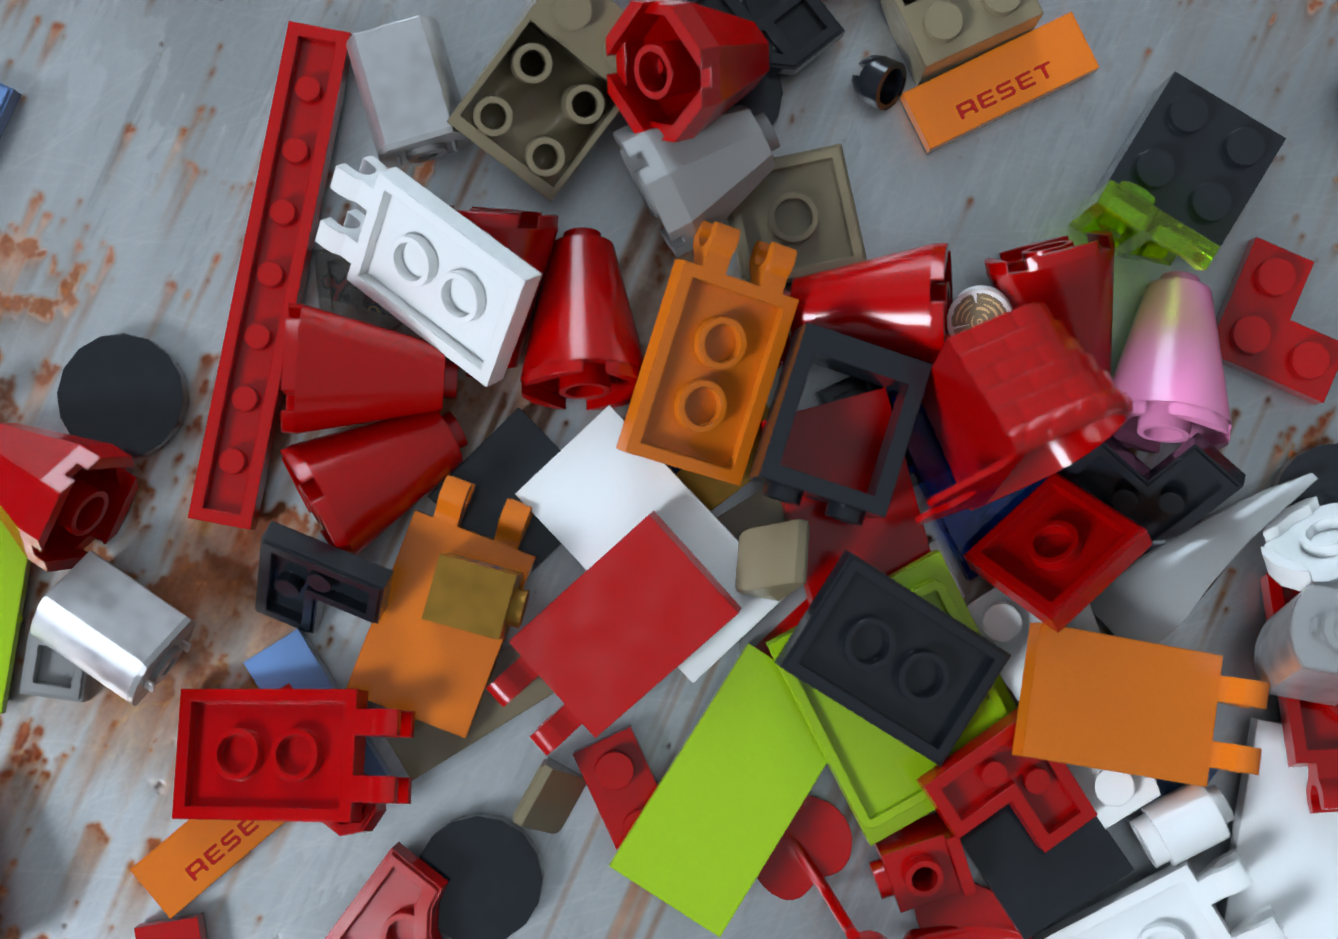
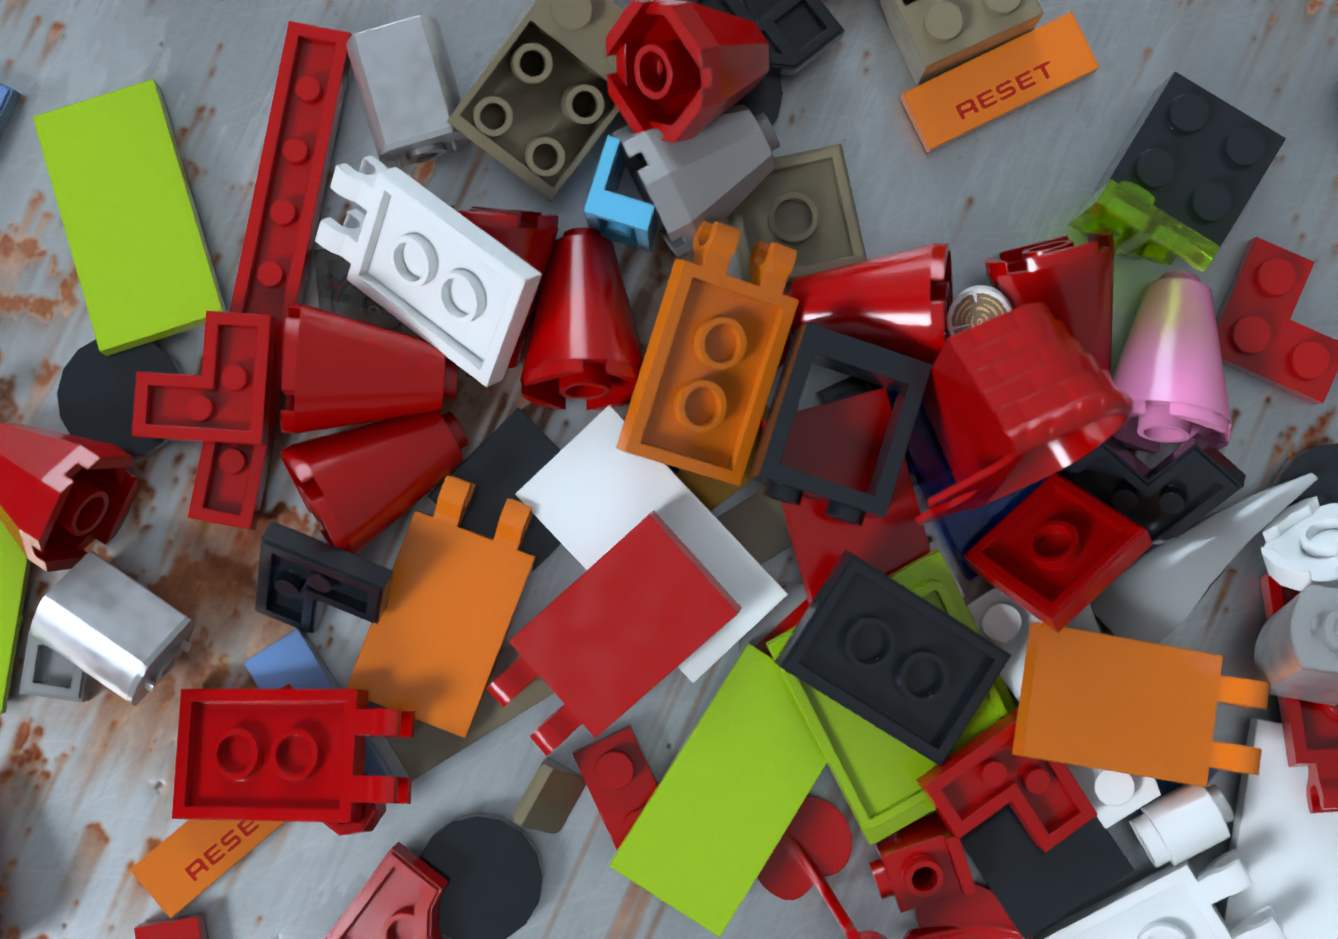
(129, 217): none -> lime tile
(228, 397): none -> red plate
(476, 596): pearl gold brick -> none
(613, 214): none -> medium azure panel
(772, 559): dark tan slope -> none
(880, 81): black hinge -> none

